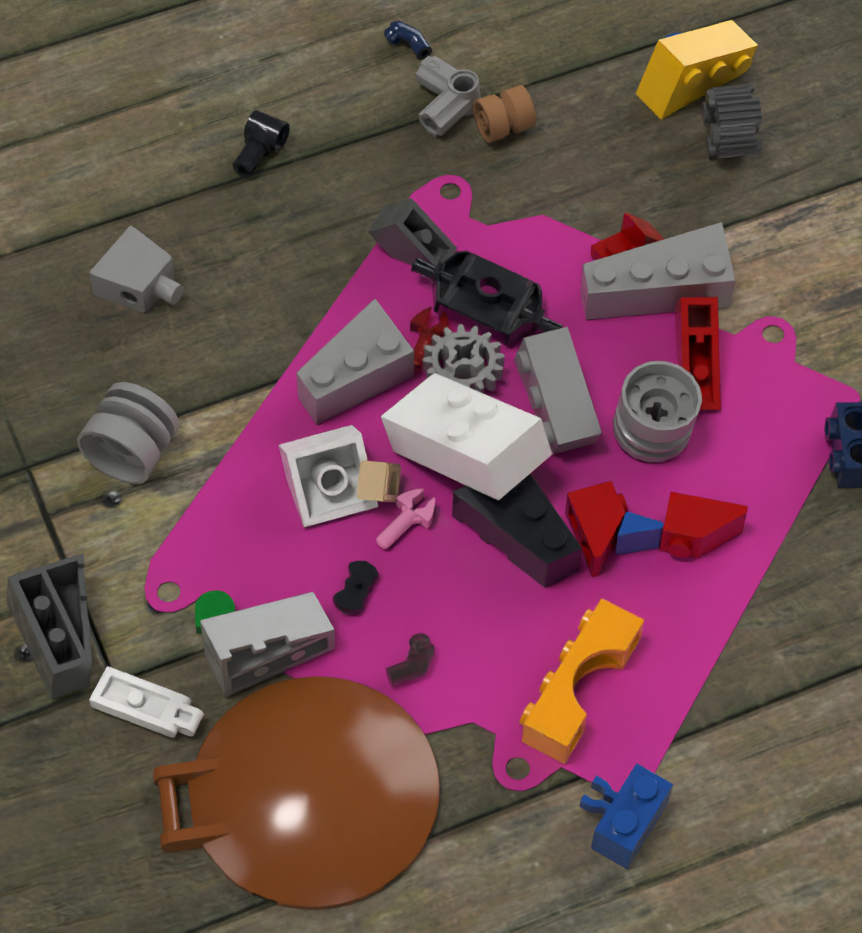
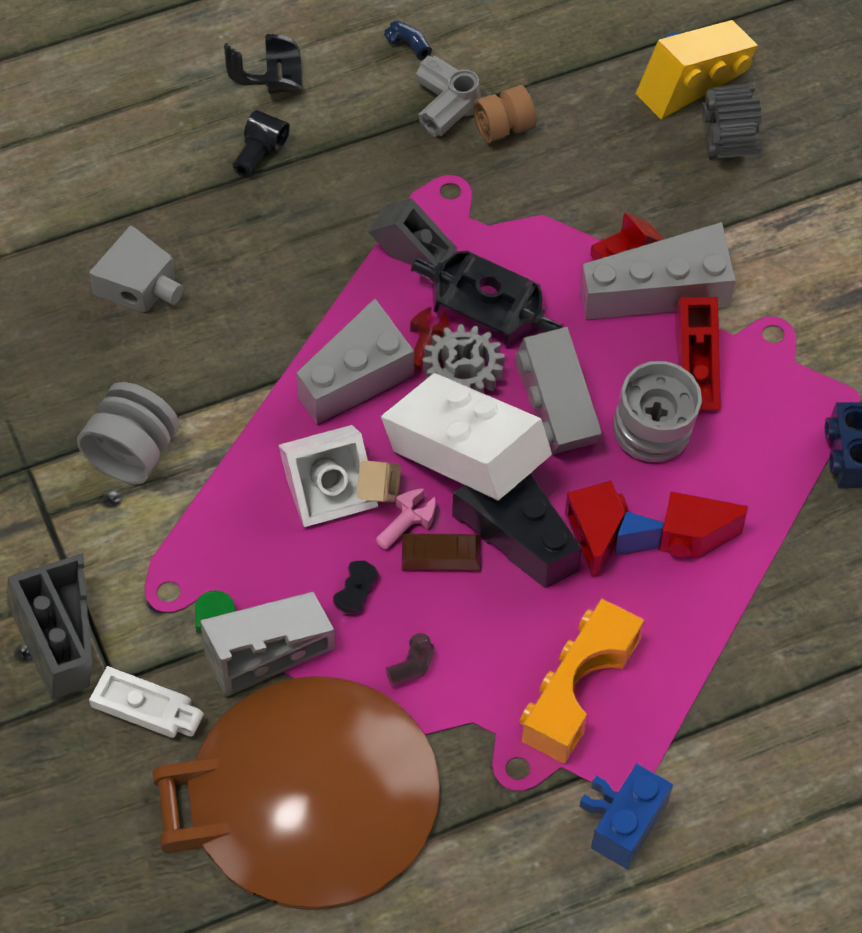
(278, 50): none -> black helmet
(441, 552): none -> reddish brown tile

